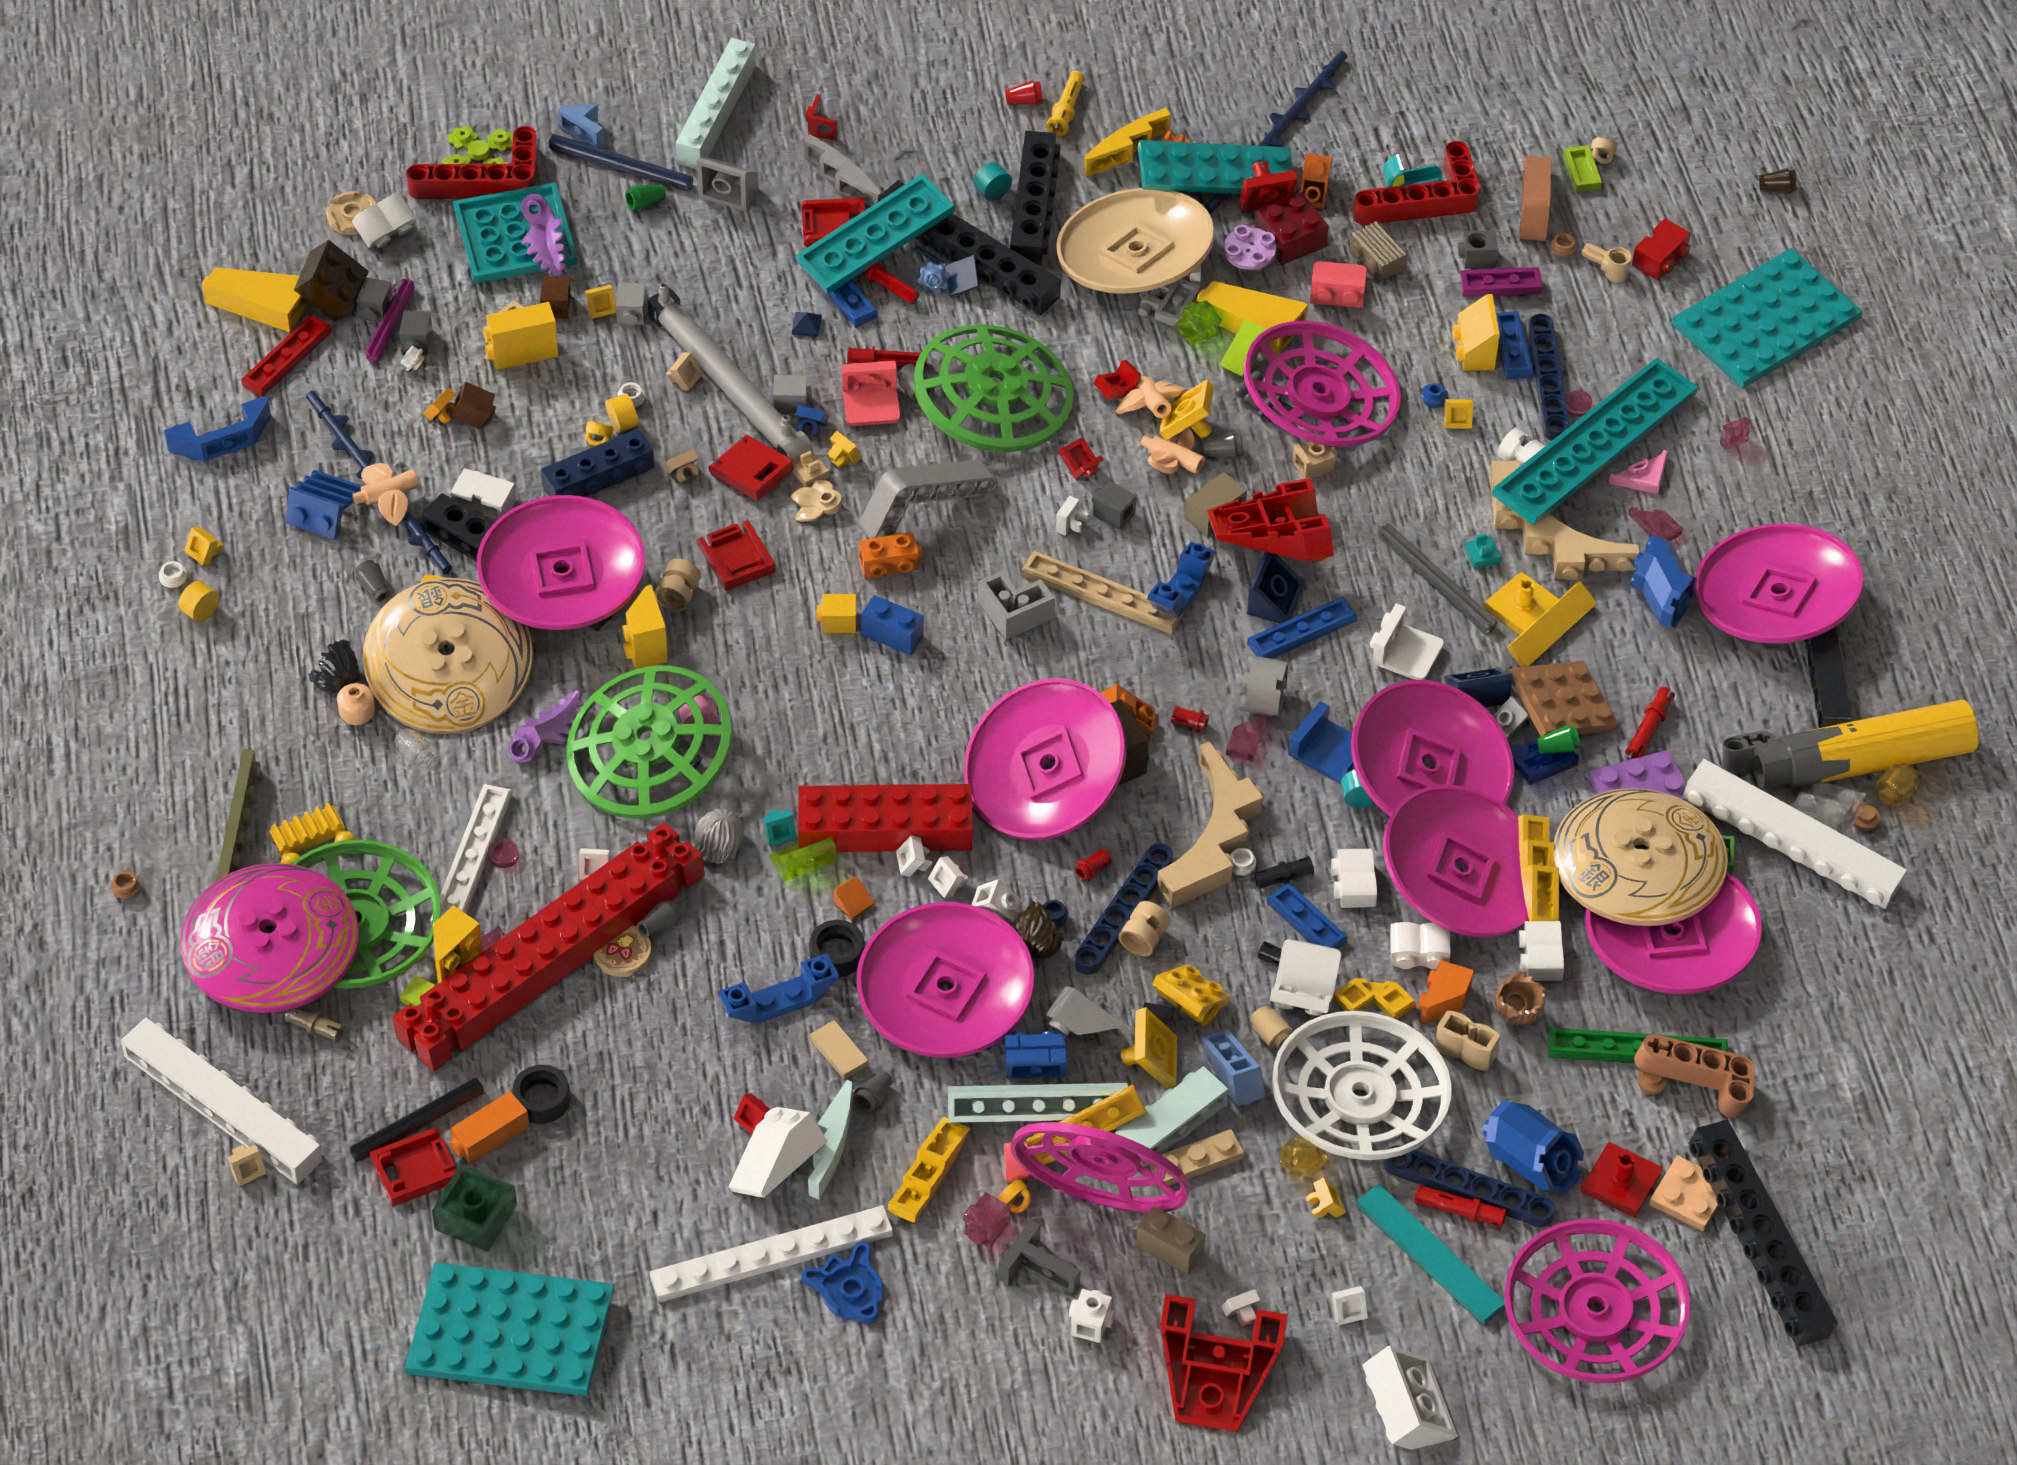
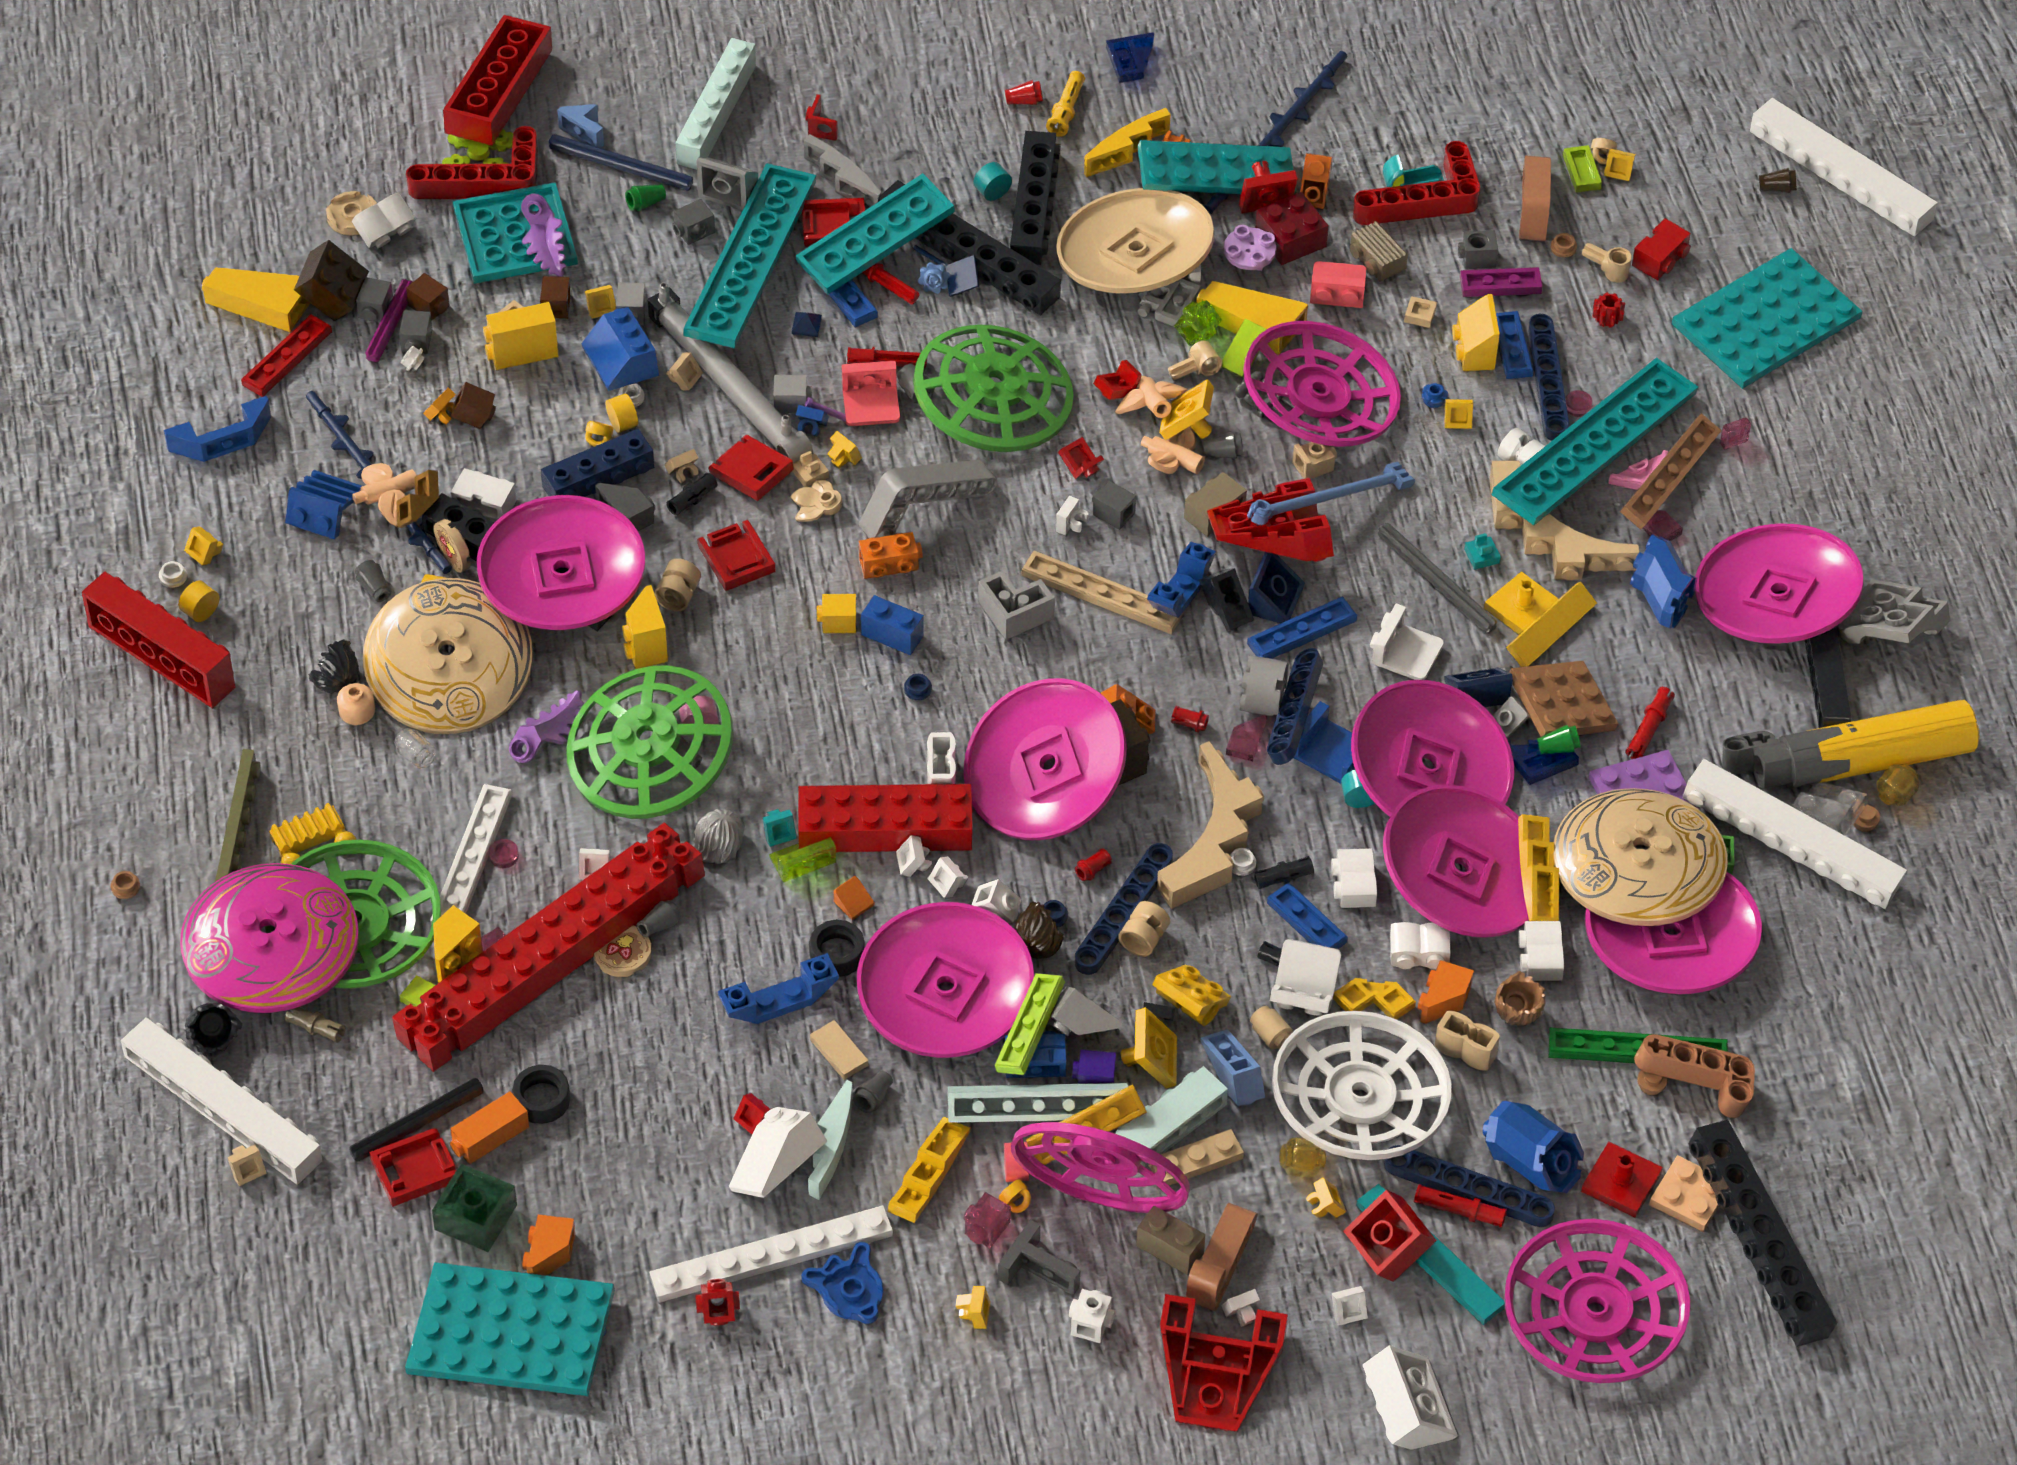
(159, 639): none -> red brick
(211, 1027): none -> black hair
(414, 505): none -> pearl gold slope
(428, 296): none -> reddish brown brick
(452, 545): none -> tan tile
(497, 80): none -> red brick
(550, 1244): none -> orange slope
(620, 350): none -> blue slope
(629, 502): none -> dark grey slope
(692, 494): none -> black pin
(693, 222): none -> dark grey brick
(721, 1312): none -> red brick
(749, 256): none -> teal plate
(810, 403): none -> medium lavender piece
(917, 687): none -> dark blue plate
(941, 758): none -> white brick
(975, 1307): none -> yellow tile
(1029, 1024): none -> lime tile
(1094, 1067): none -> dark purple brick
(1130, 56): none -> clear blue wing
(1201, 360): none -> tan axle
(1214, 1271): none -> nougat beam
(1227, 597): none -> black arch
(1295, 706): none -> dark blue beam
(1389, 1235): none -> red brick
(1392, 474): none -> medium blue hinge
(1420, 312): none -> tan plate
(1608, 309): none -> red gear
(1619, 164): none -> yellow tile
(1670, 471): none -> medium nougat plate
(1843, 167): none -> white brick
(1893, 614): none -> light grey slope

